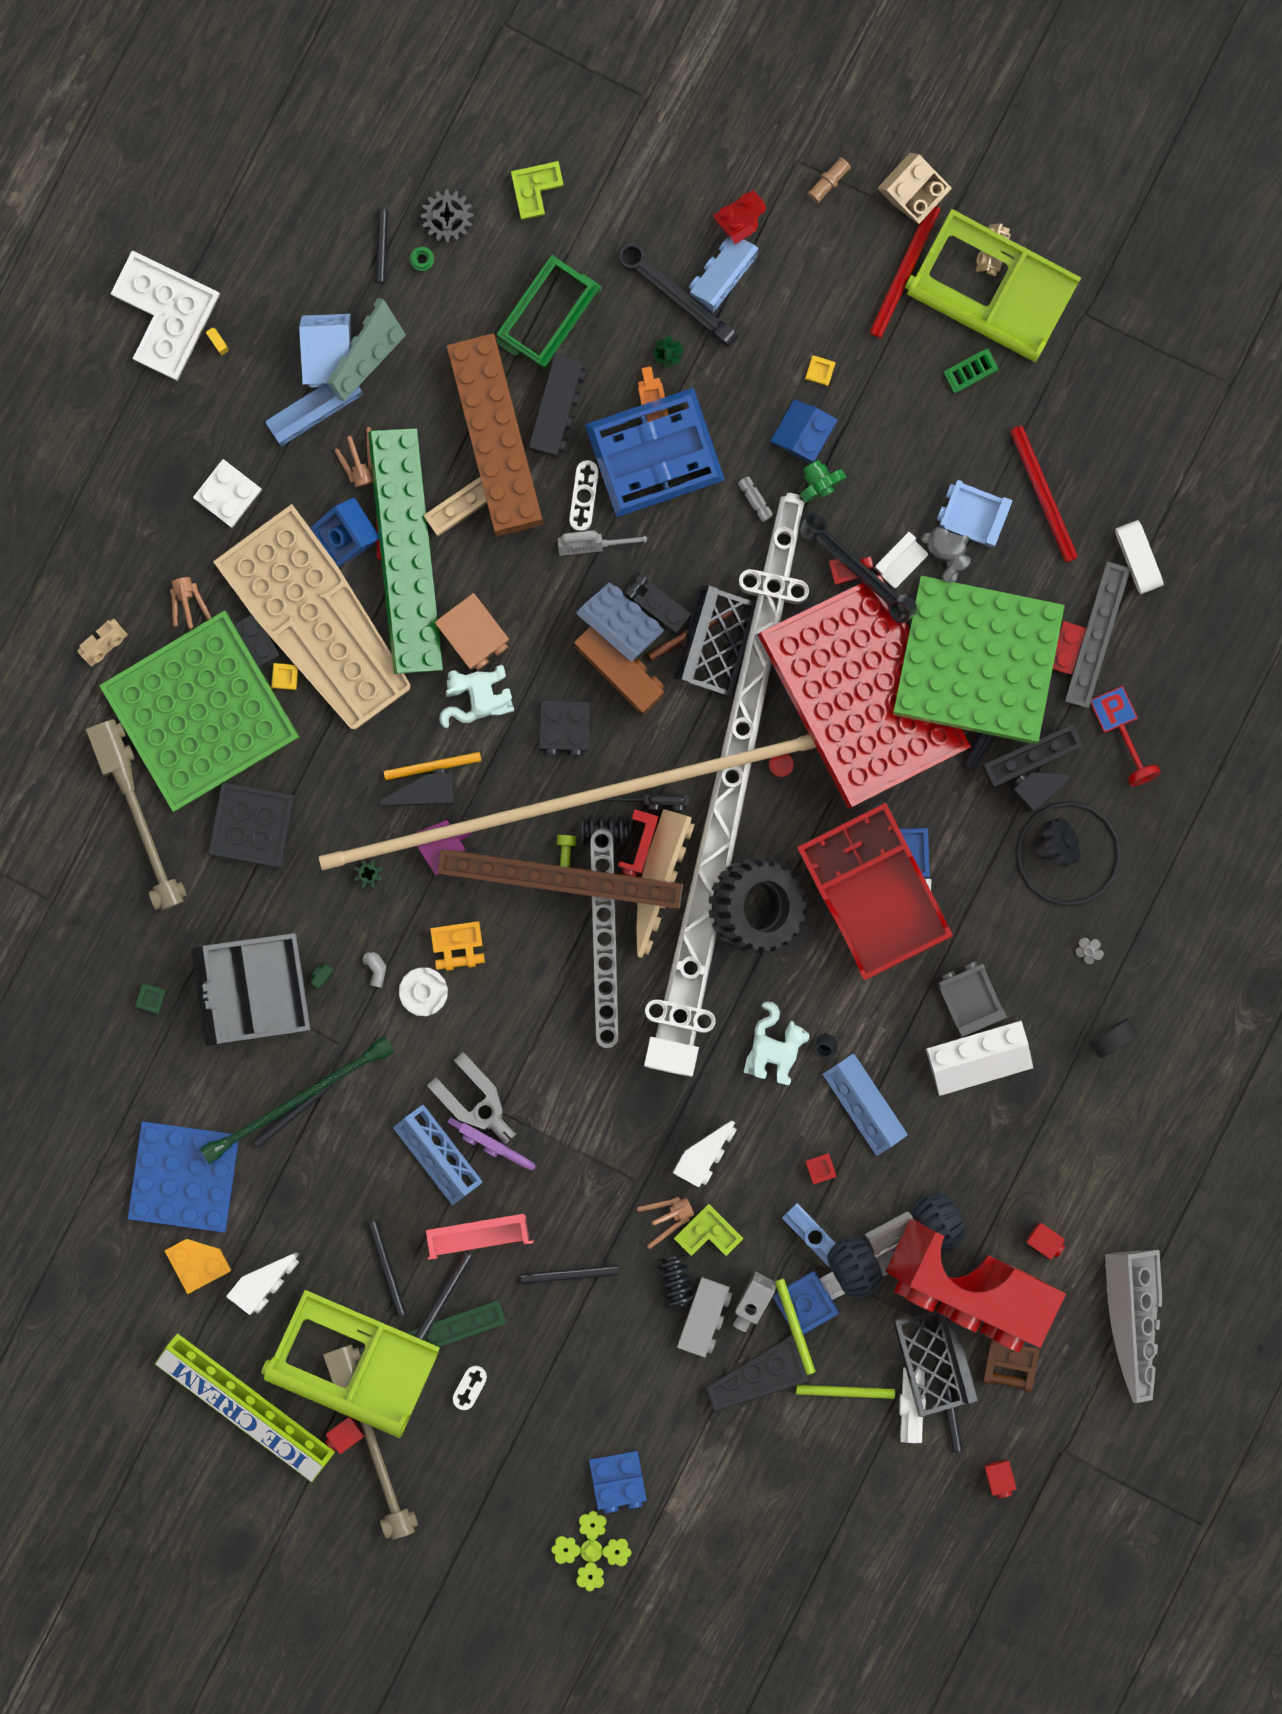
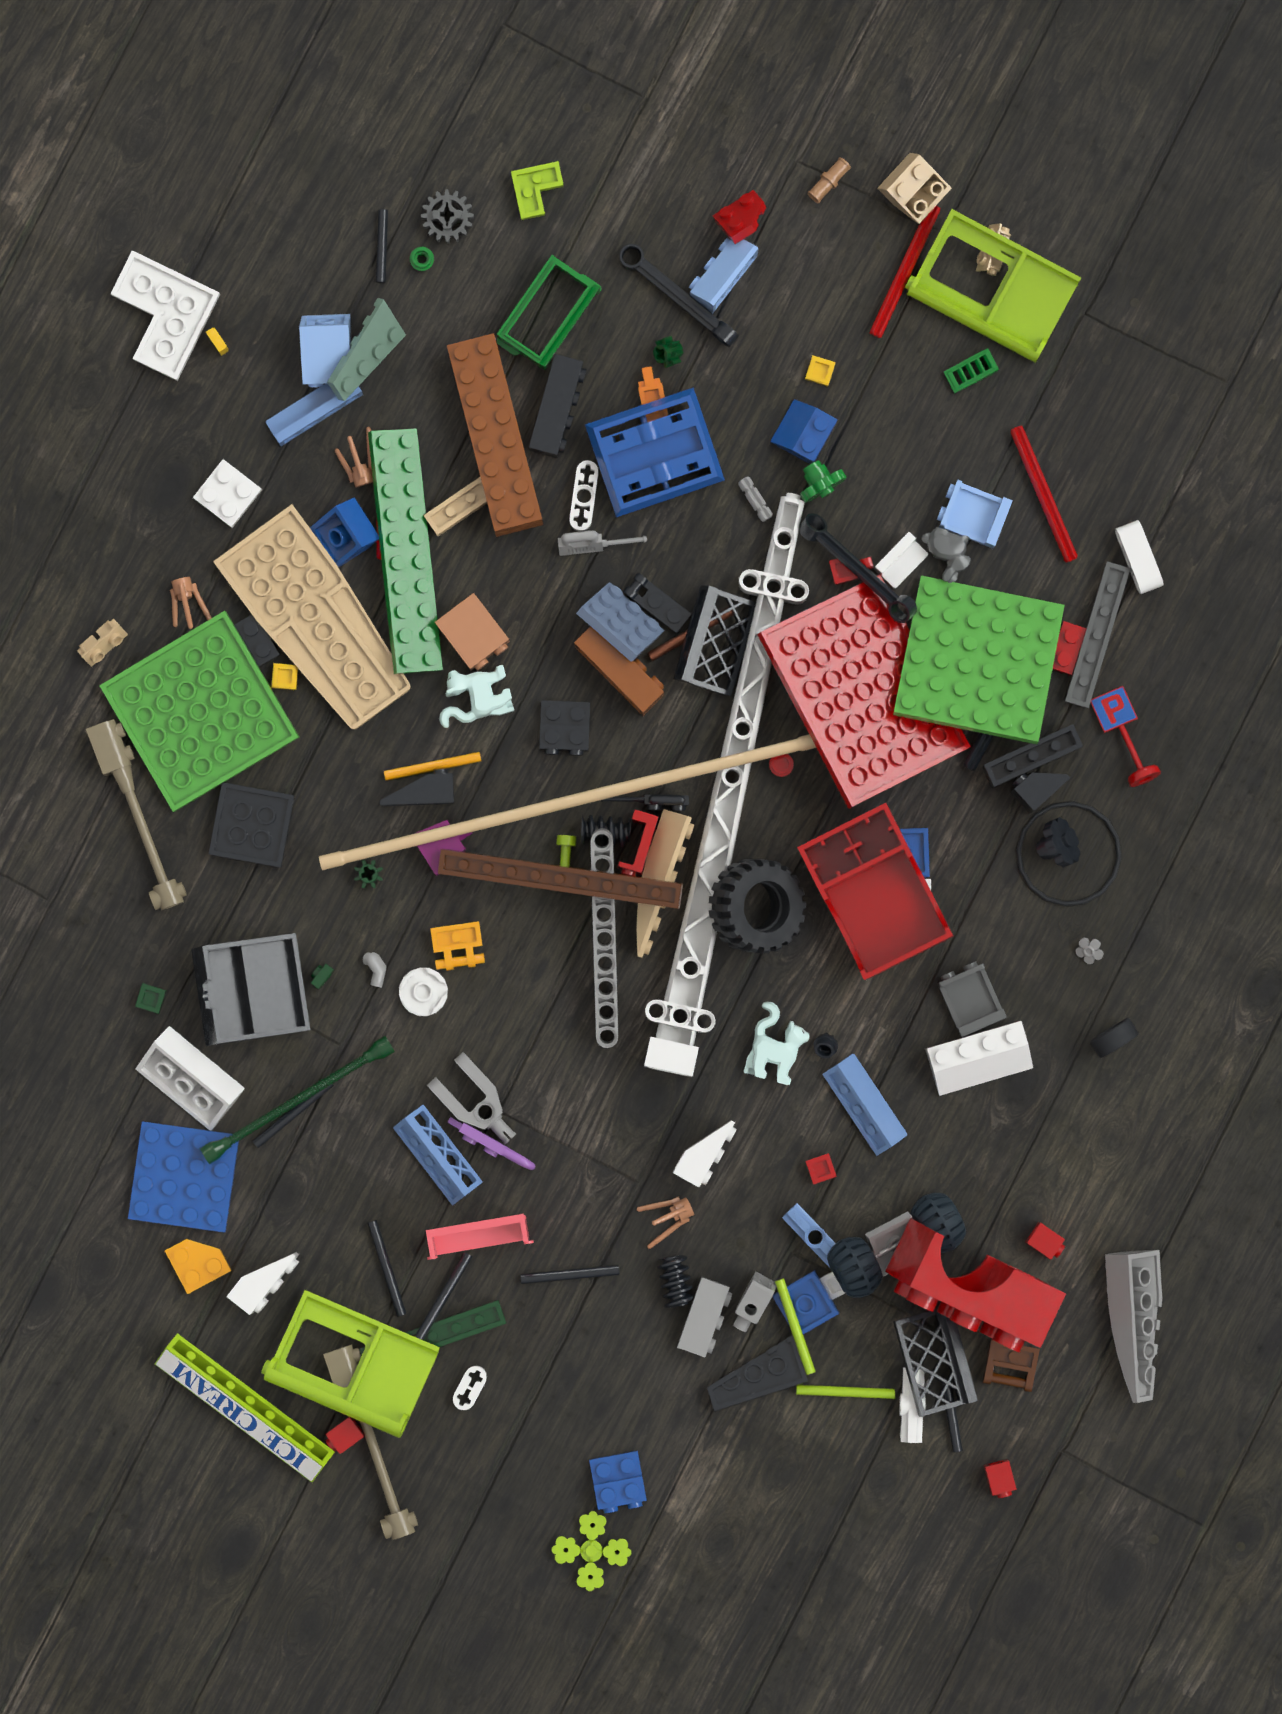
(189, 1078): none -> white slope
(706, 1226): lime plate -> none

